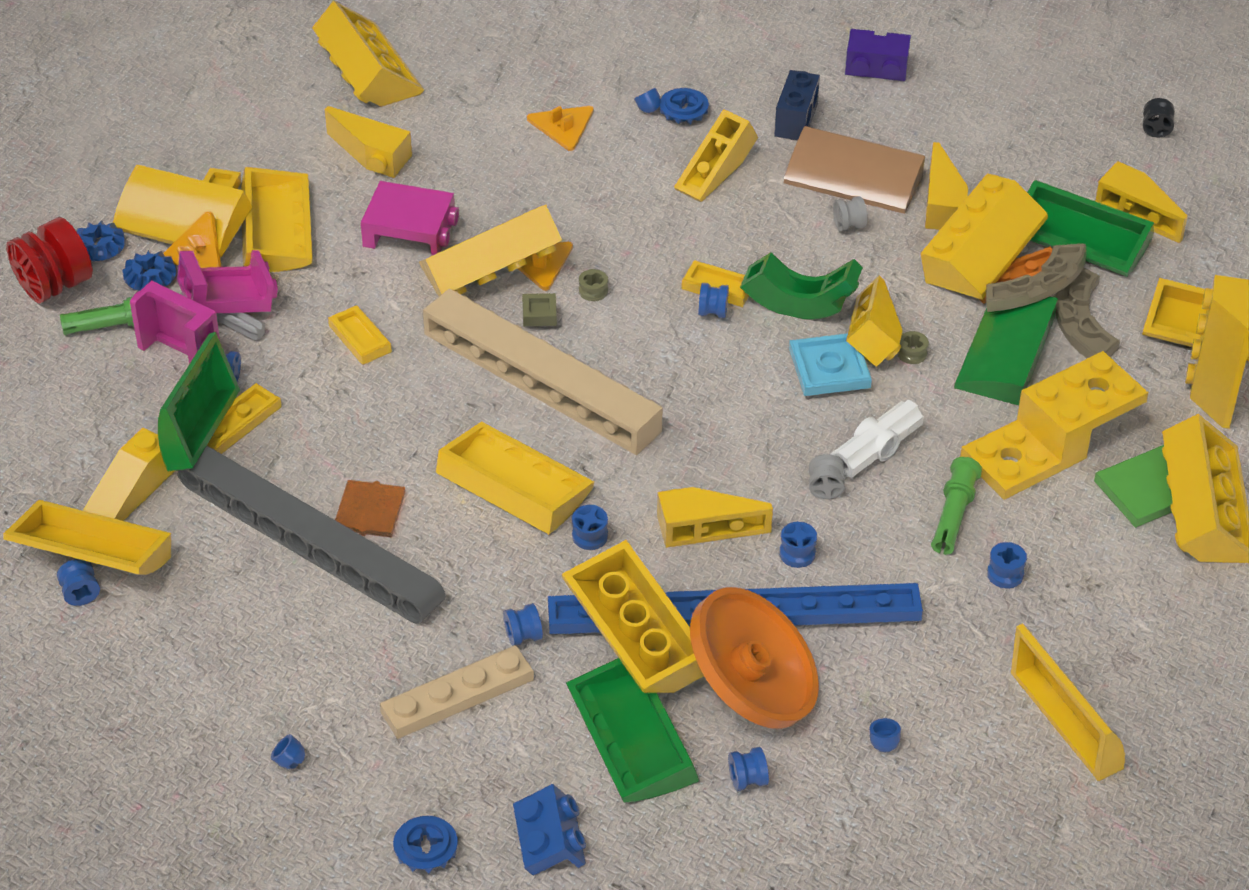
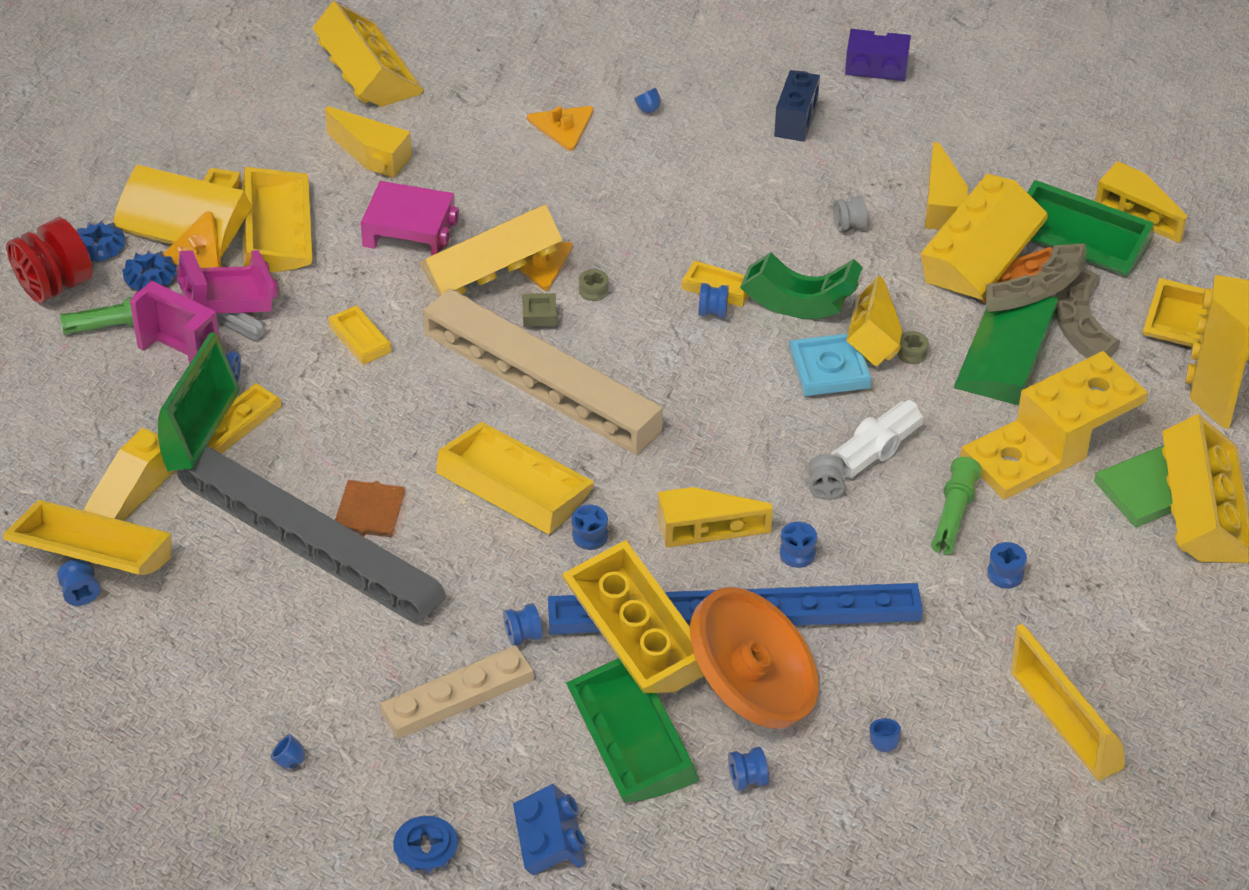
(675, 99): blue gear -> none
(717, 156): yellow slope -> none
(854, 168): medium nougat slope -> none
(1164, 123): black wheel -> none

